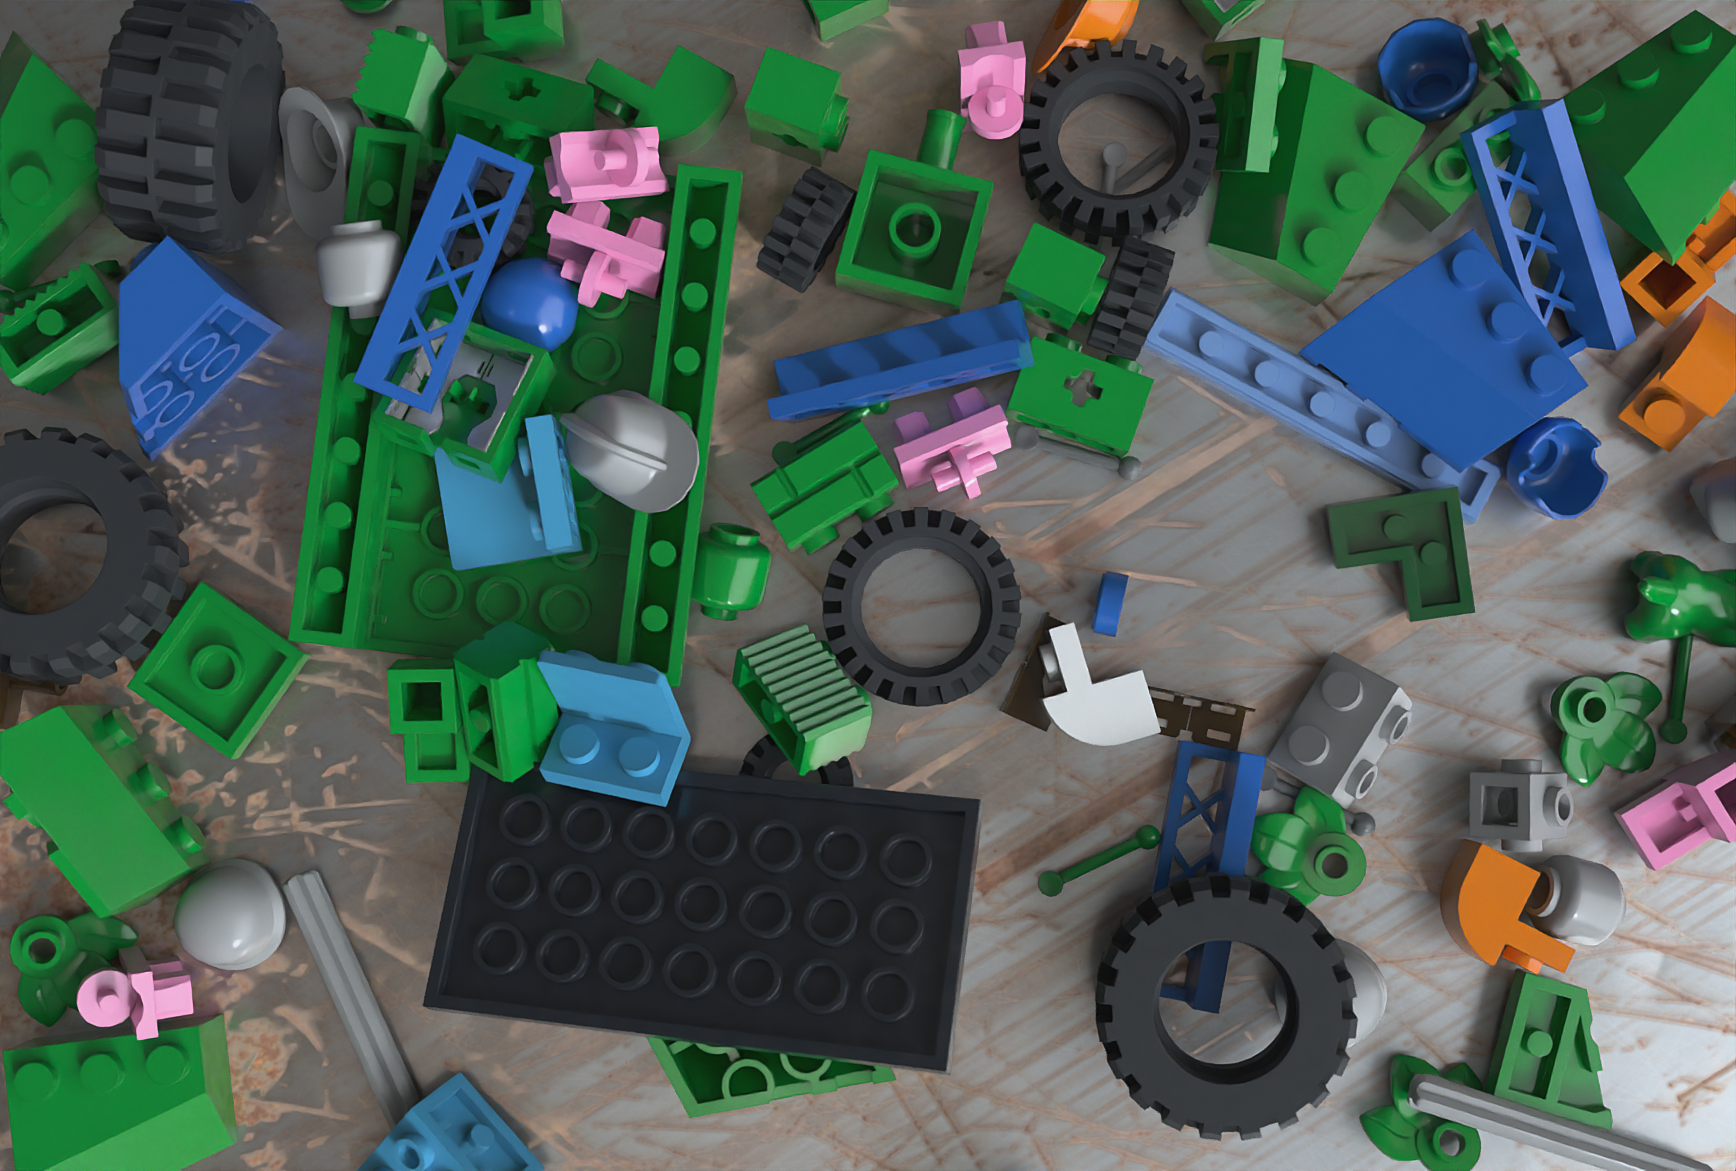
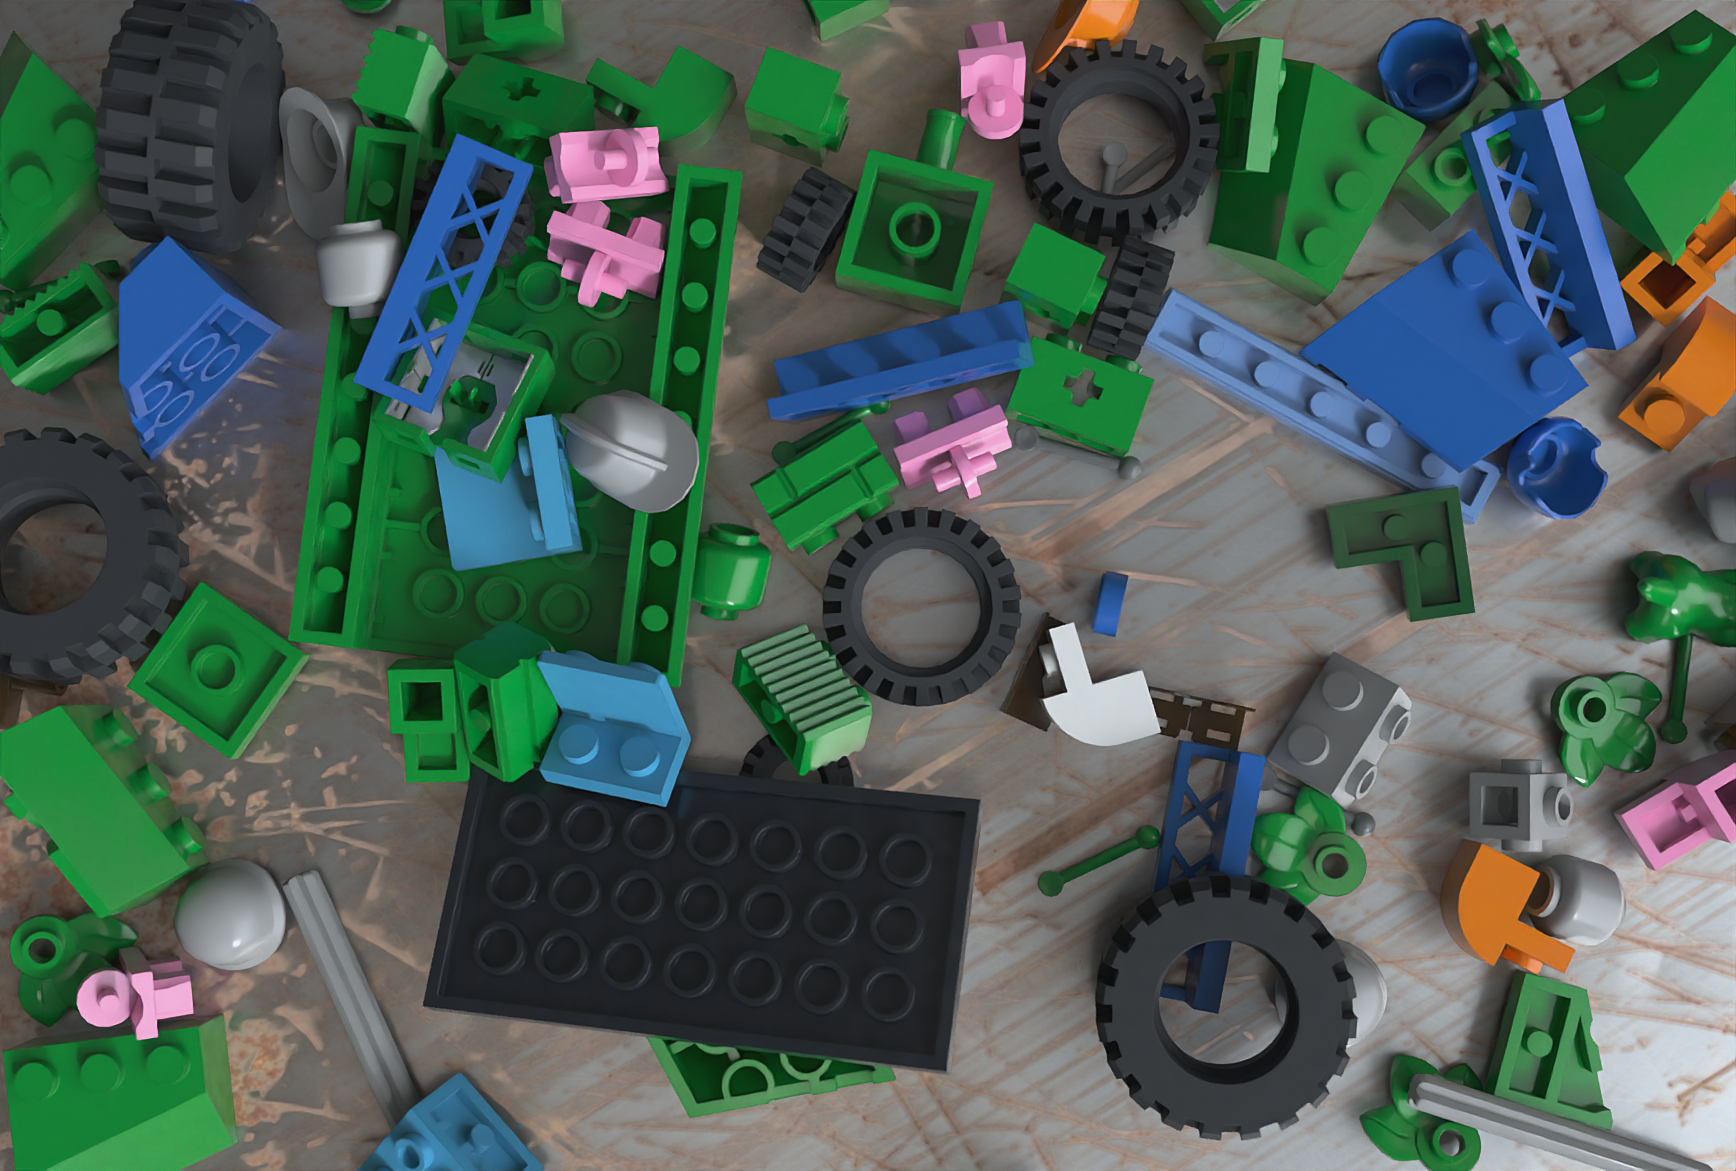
(531, 302): blue hair -> none

